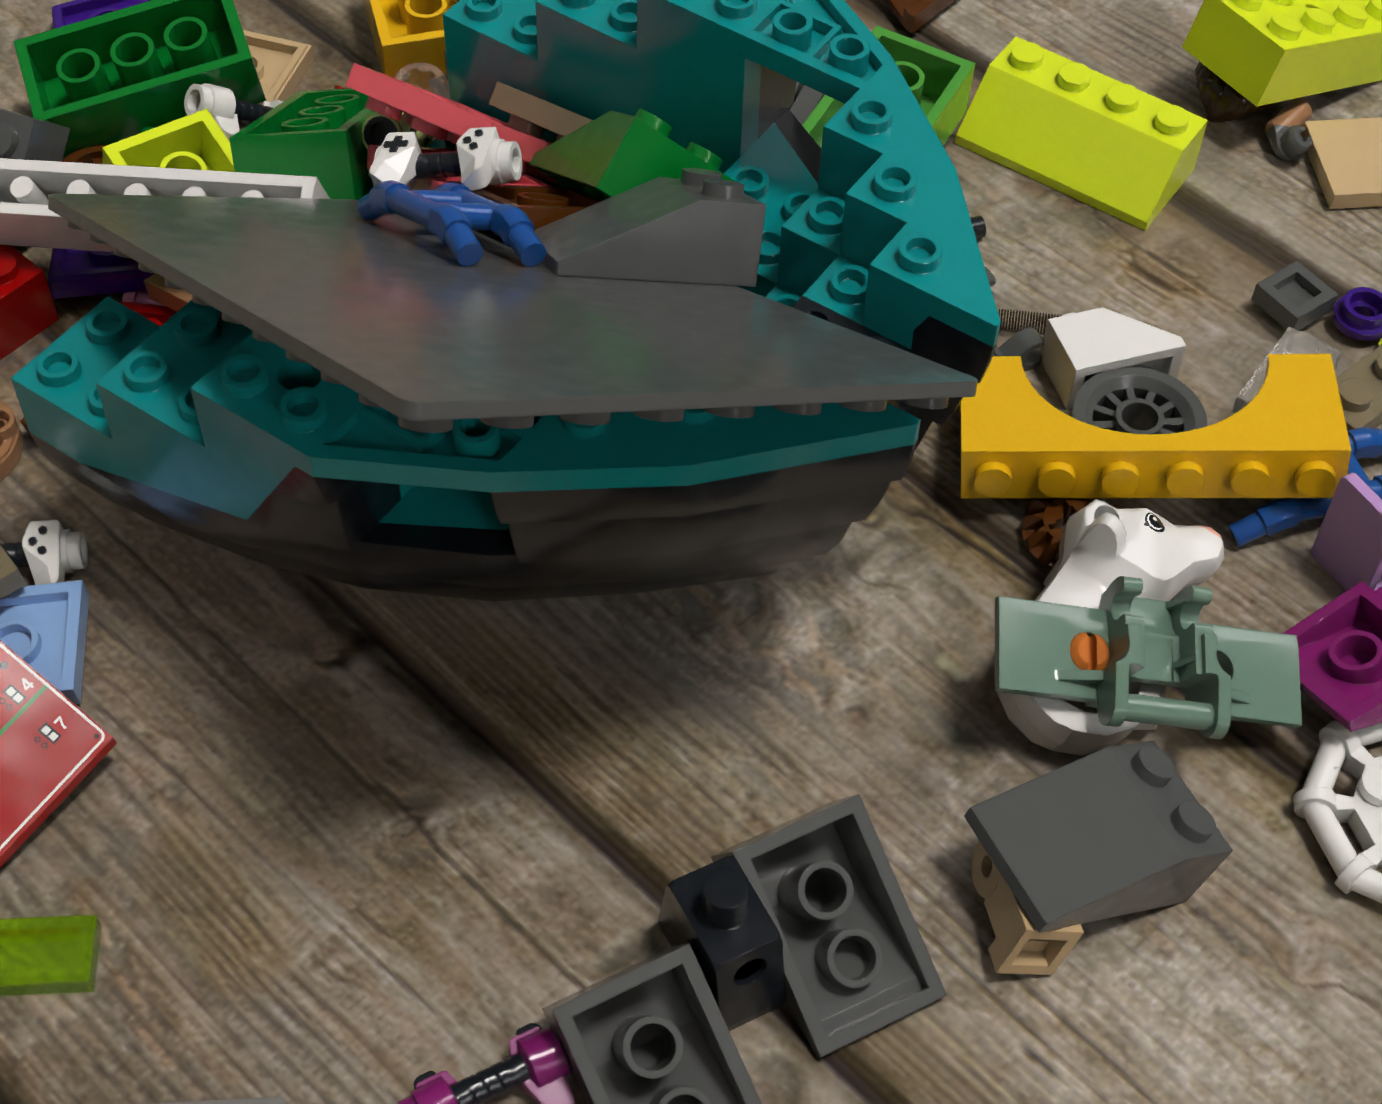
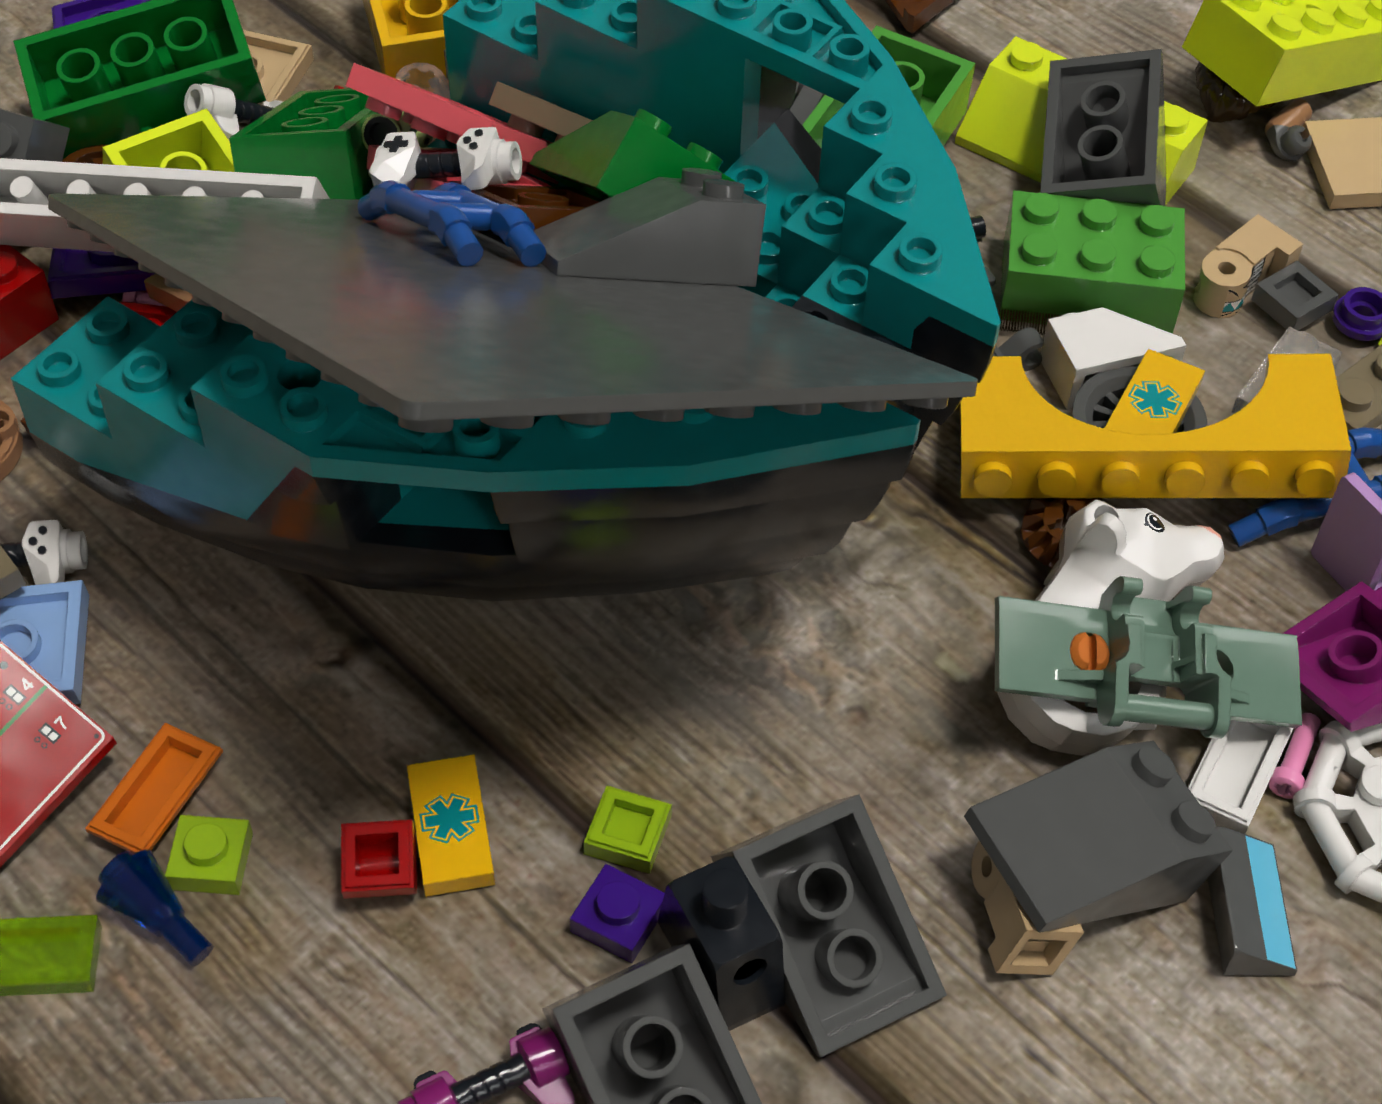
(141, 893): none -> clear blue cone
(154, 790): none -> orange tile
(209, 854): none -> lime plate
(378, 859): none -> red brick
(450, 825): none -> yellow tile
(617, 913): none -> dark purple plate
(627, 829): none -> lime tile
(1093, 255): none -> bright green brick
(1106, 128): none -> dark grey slope
(1156, 396): none -> yellow tile
(1238, 771): none -> white tile
(1240, 263): none -> tan leg
(1251, 910): none -> dark grey slope
(1288, 777): none -> bright pink piece

